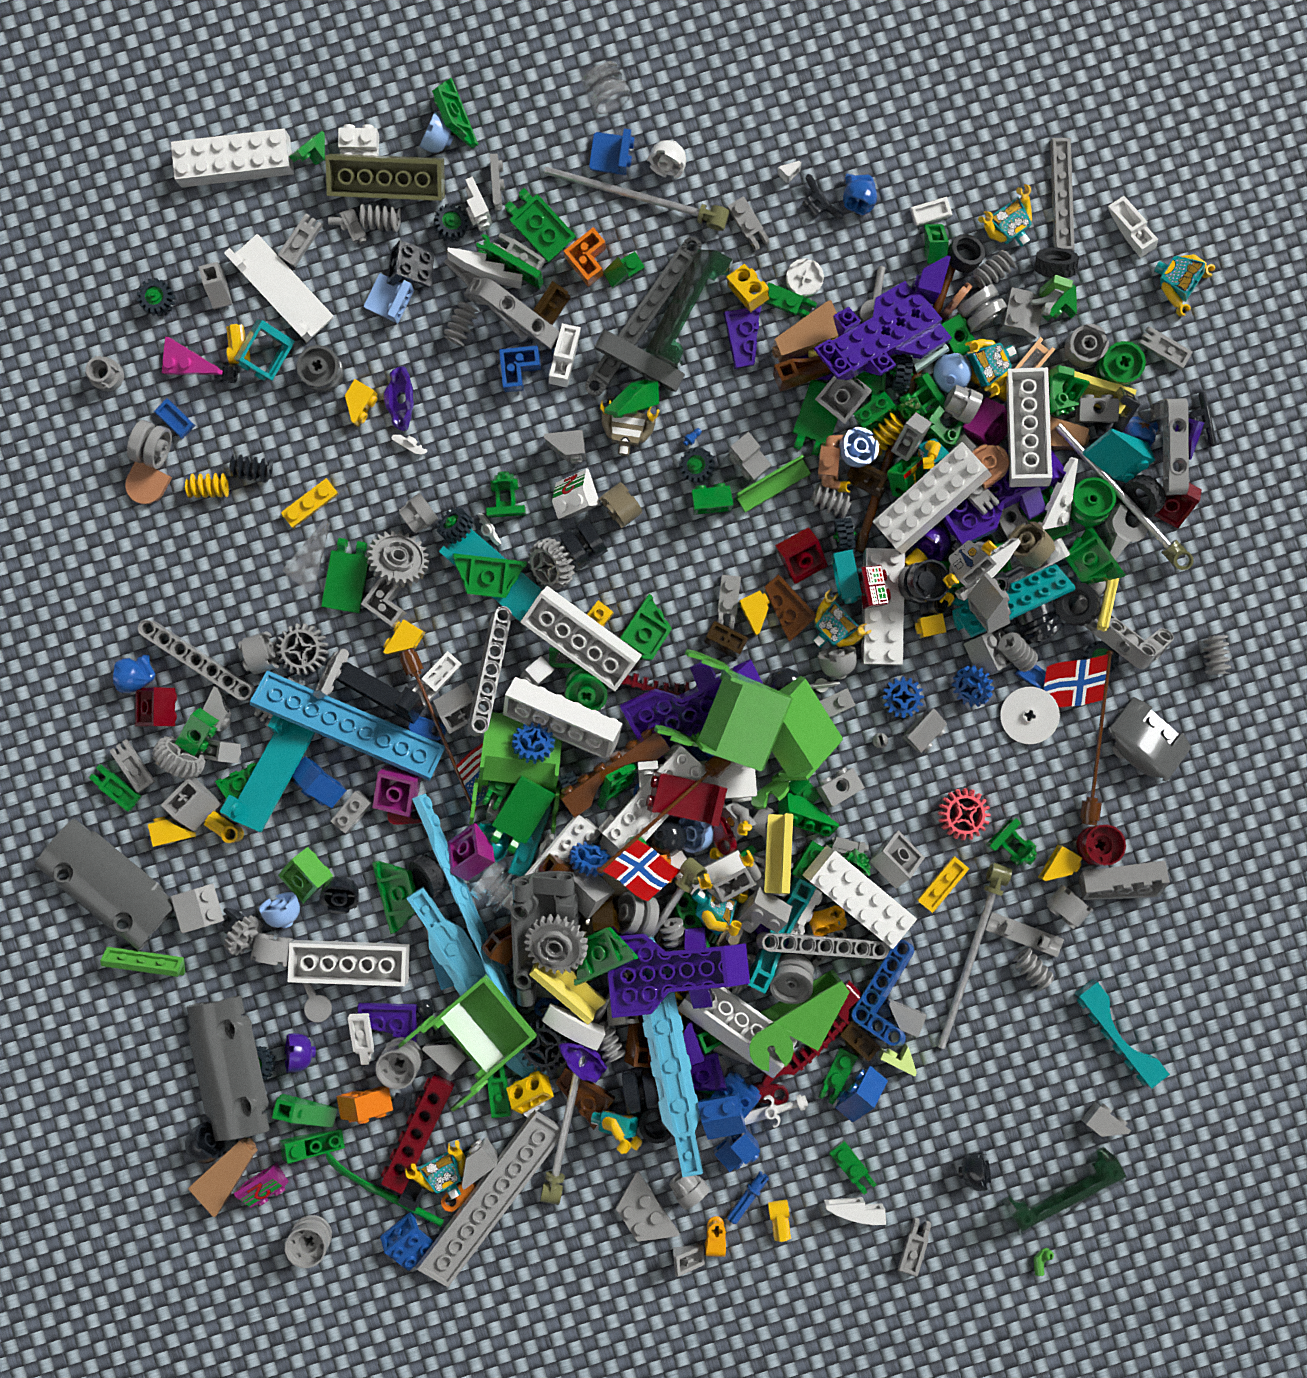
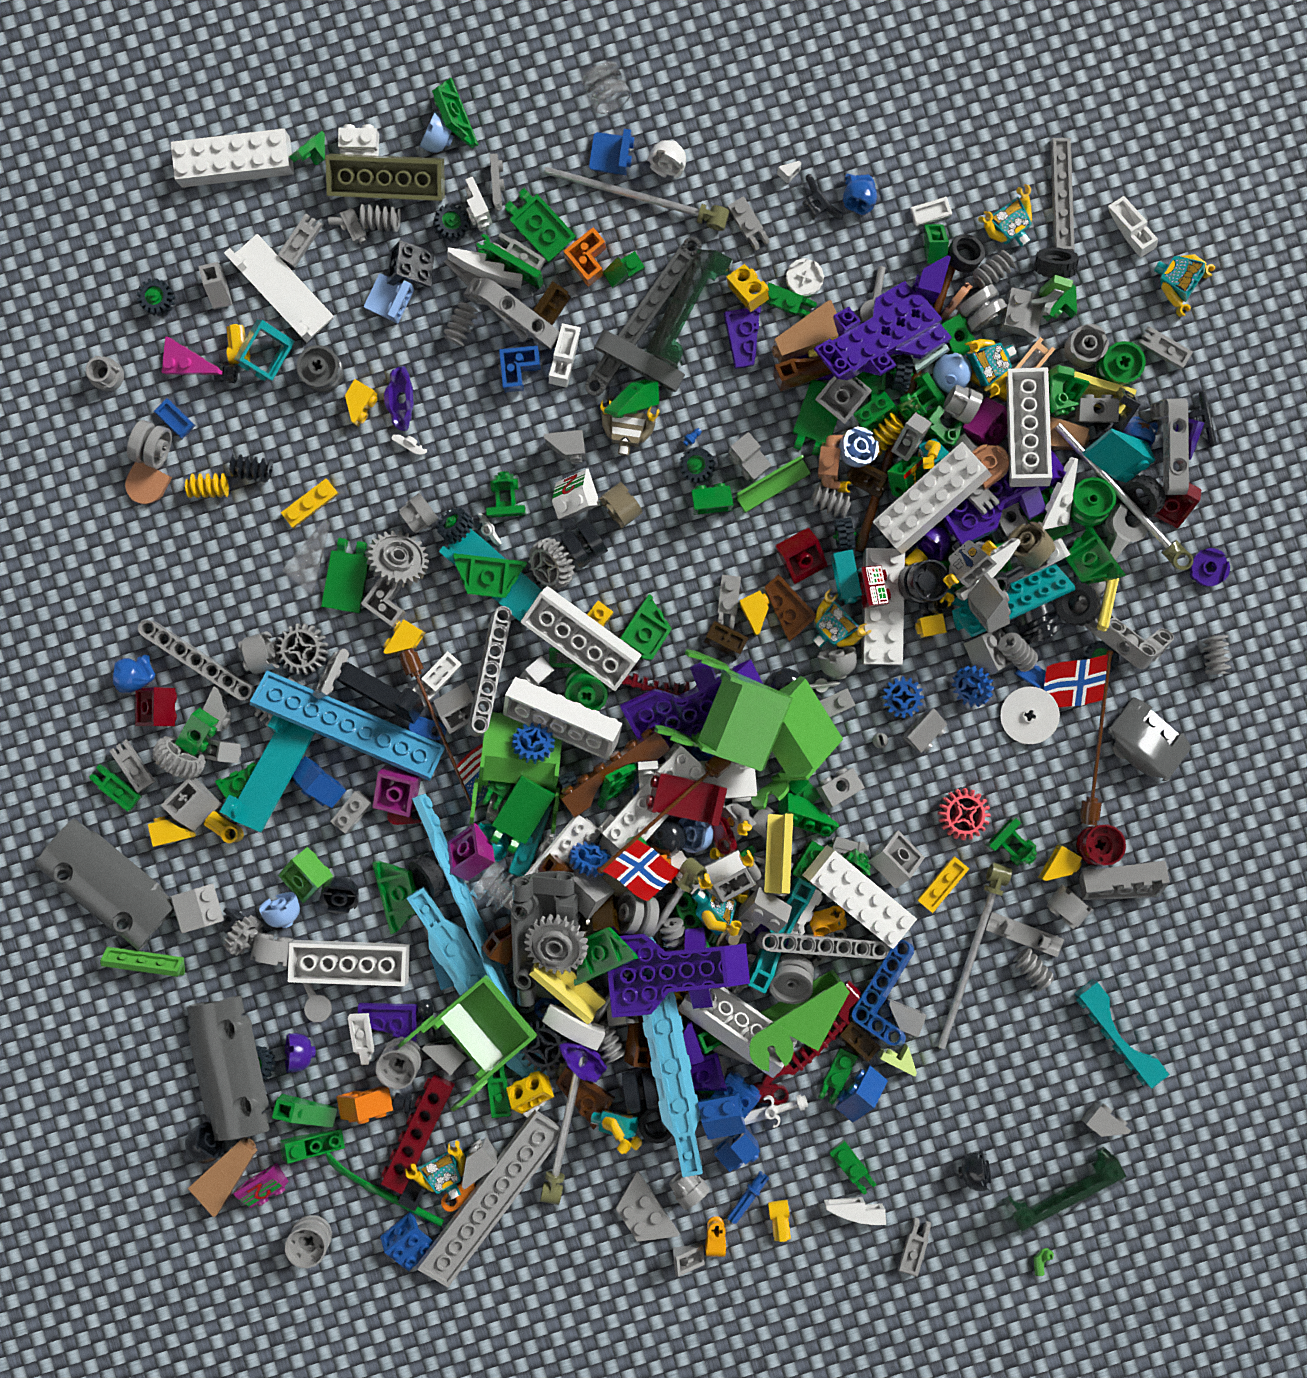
(1214, 577): none -> dark purple plate

